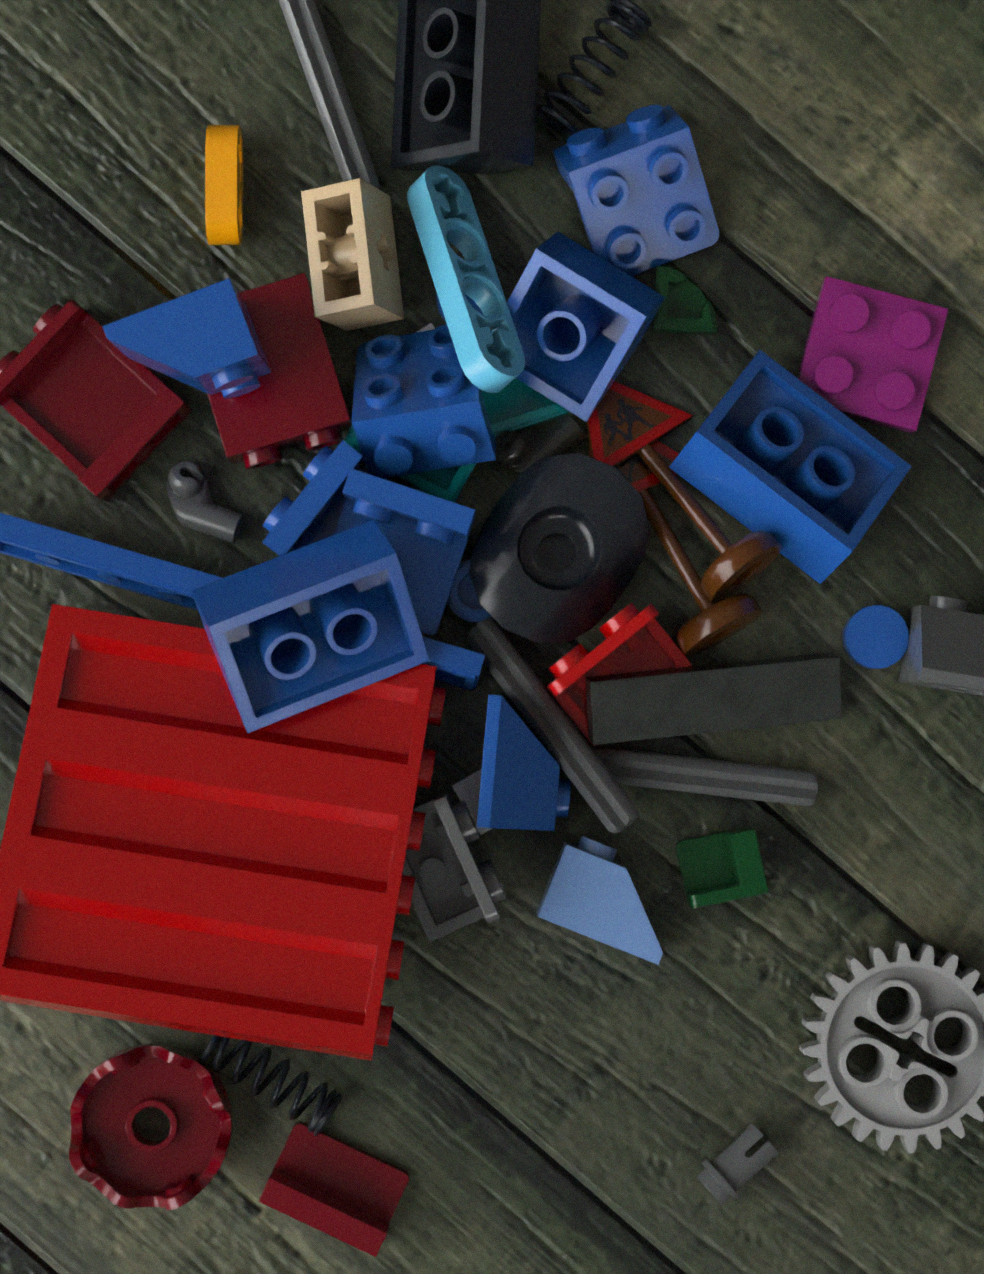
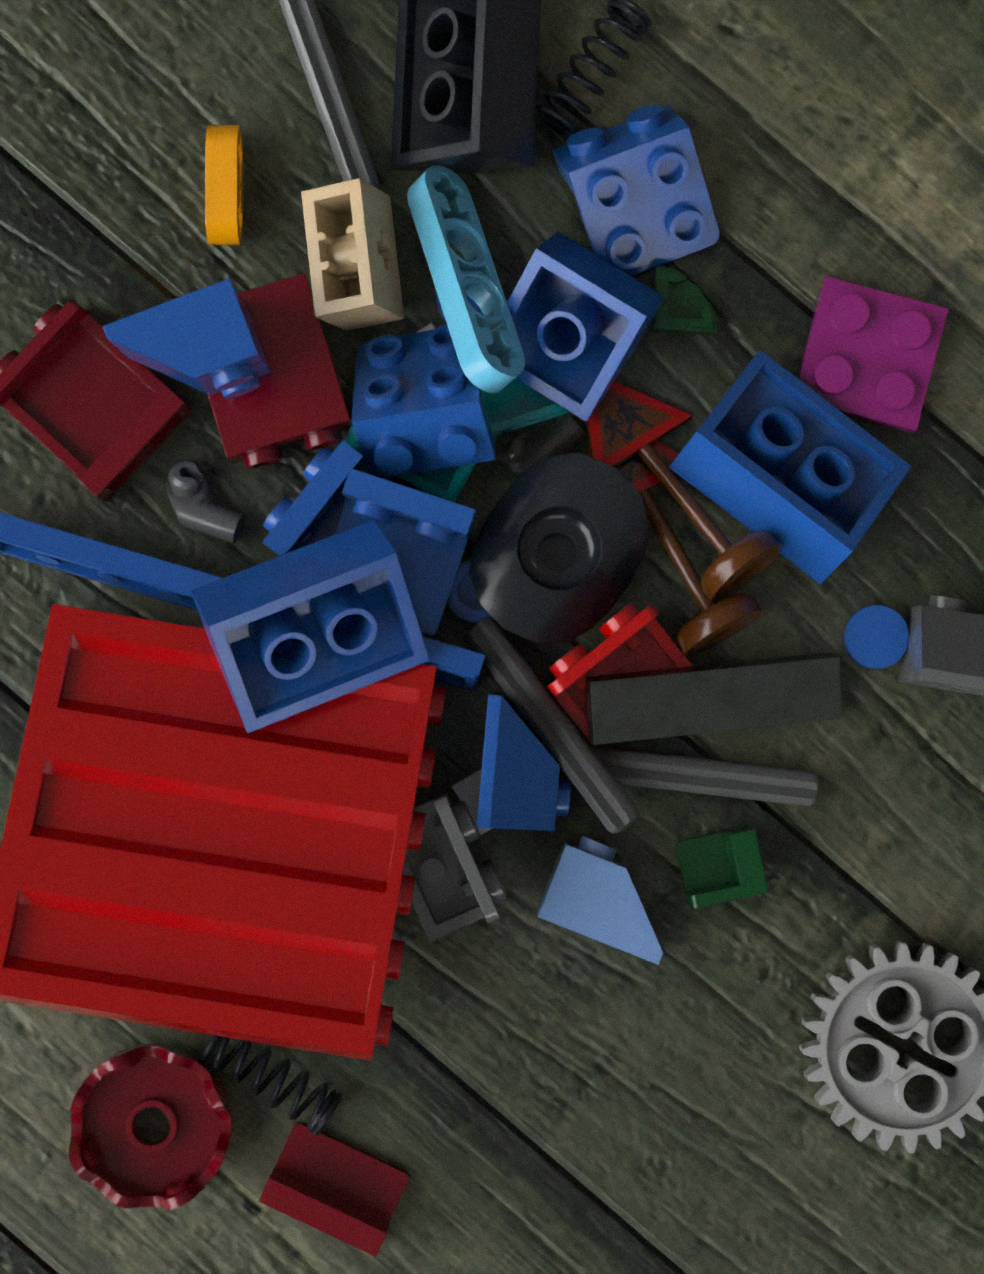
(732, 1168): dark grey pin -> none

